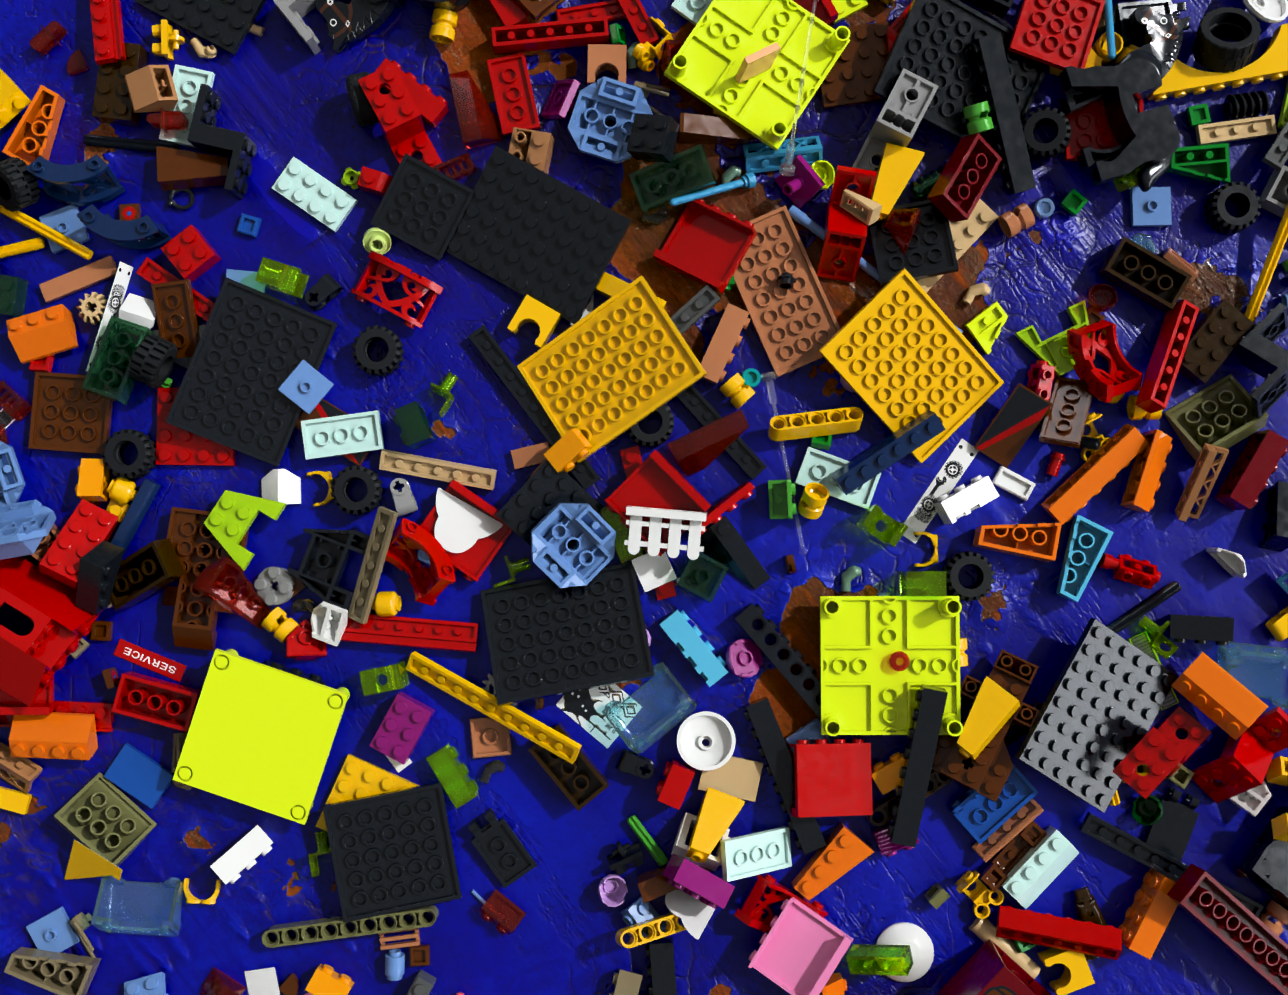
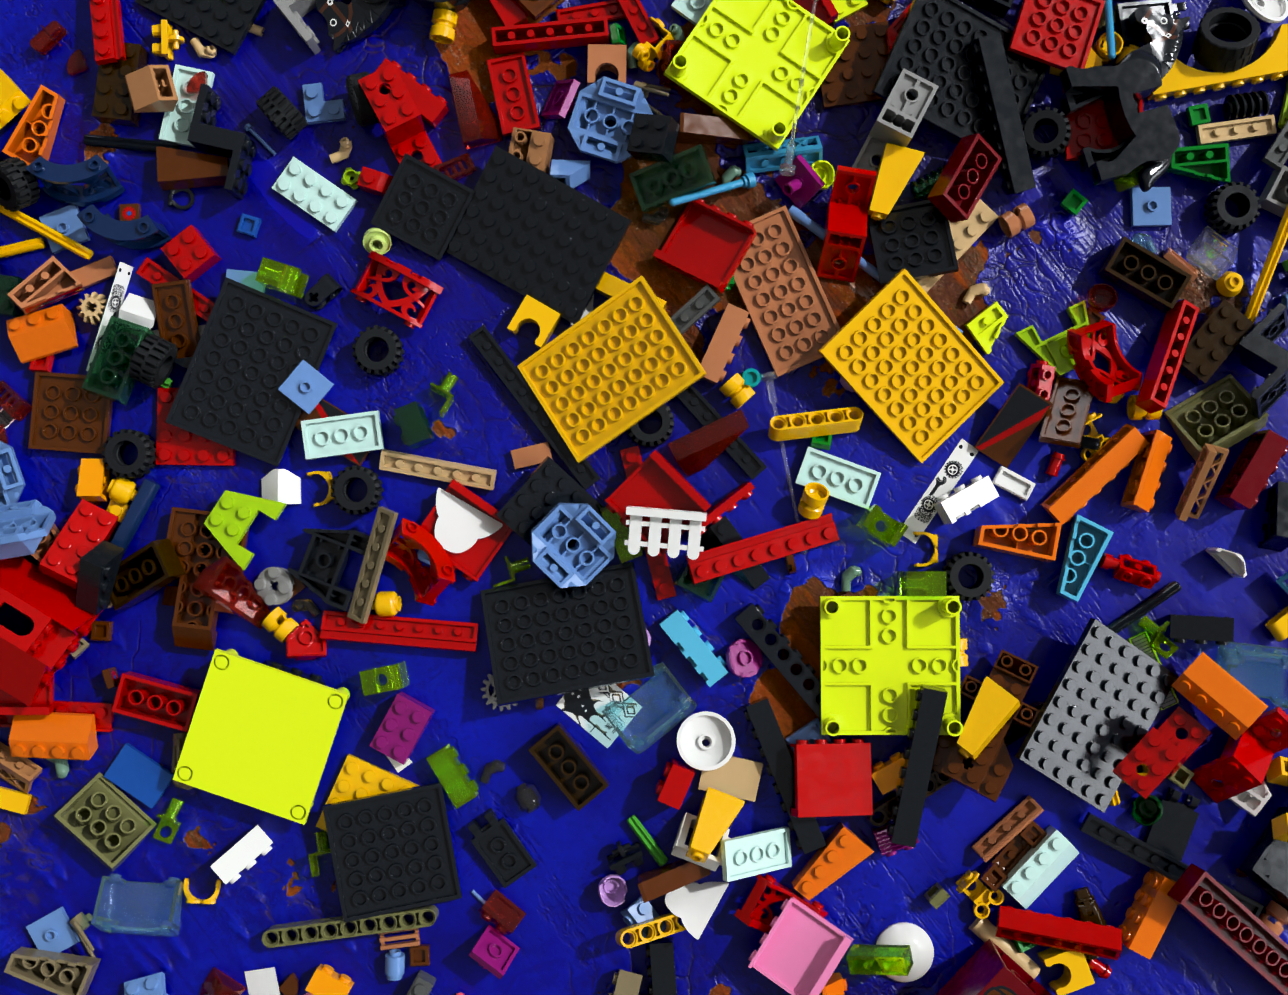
(45, 286): none -> nougat wedge
(61, 767): none -> sand green arm
(88, 864): yellow sticker -> none
(150, 660): red sticker -> none
(168, 120): clear red arm -> none
(169, 819): none -> clear neon green bracket
(195, 82): none -> clear red tile
(248, 127): none -> medium blue piece
(281, 112): none -> black tyre
(319, 110): none -> medium blue plate
(328, 623): white slope -> none
(344, 151): none -> tan arm
(405, 500): light grey piece -> none
(487, 704): yellow plate -> none
(489, 738): nougat tile -> none
(494, 952): none -> magenta tile
(527, 798): none -> clear smoke head
(568, 451): light orange brick -> none
(570, 171): none -> medium blue slope
(630, 763): black piece -> none
(653, 570): white sticker -> none
(677, 32): none -> sand green arm
(697, 882): magenta brick -> none
(757, 62): light nougat tile -> none
(762, 548): none -> red plate
(780, 499): bright green bracket -> none
(786, 281): black plate -> none
(867, 216): tan slope -> none
(888, 452): dark blue brick -> none
(899, 654): clear red plate -> none
(902, 225): clear red slope -> none
(978, 117): bright green wheel -> none
(983, 817): blue bracket -> none
(1044, 208): light blue tile -> none
(1101, 969): none -> red pin
(1212, 253): none -> clear slope
(1229, 284): none -> yellow cone

